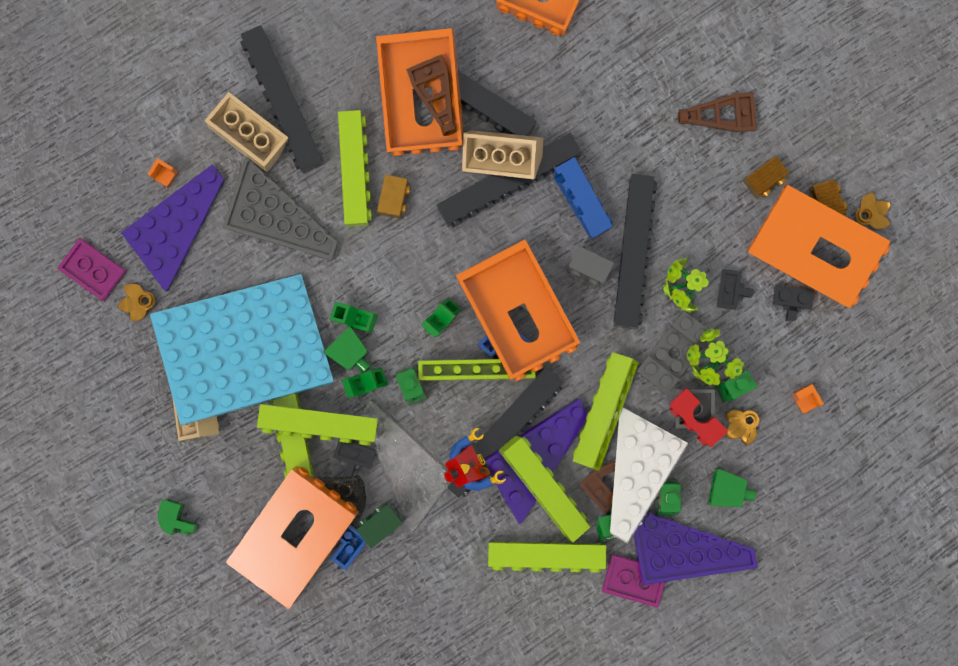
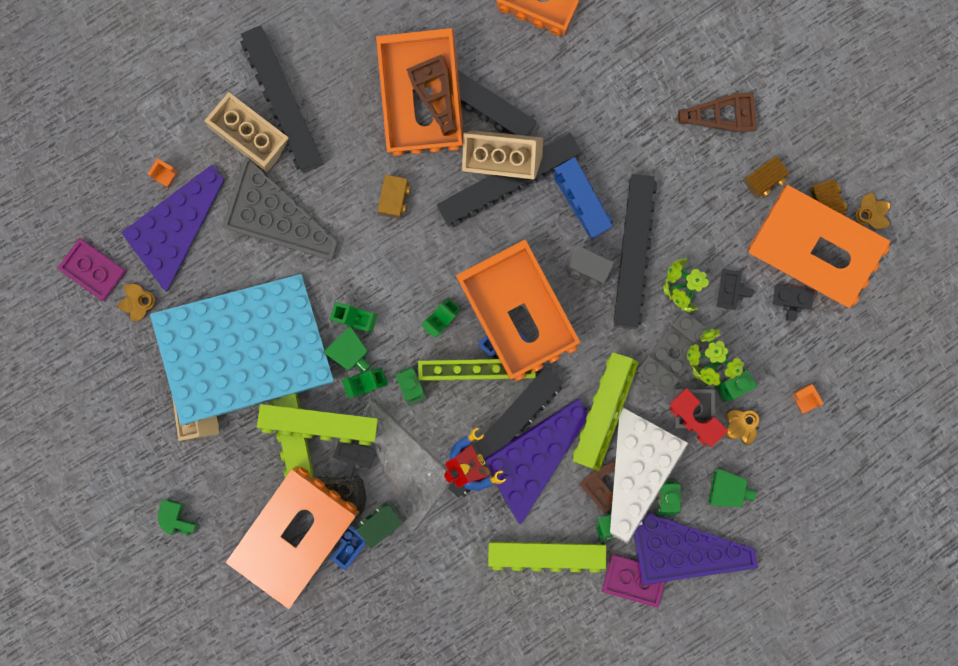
(353, 168): lime brick -> none
(544, 488): lime brick -> none

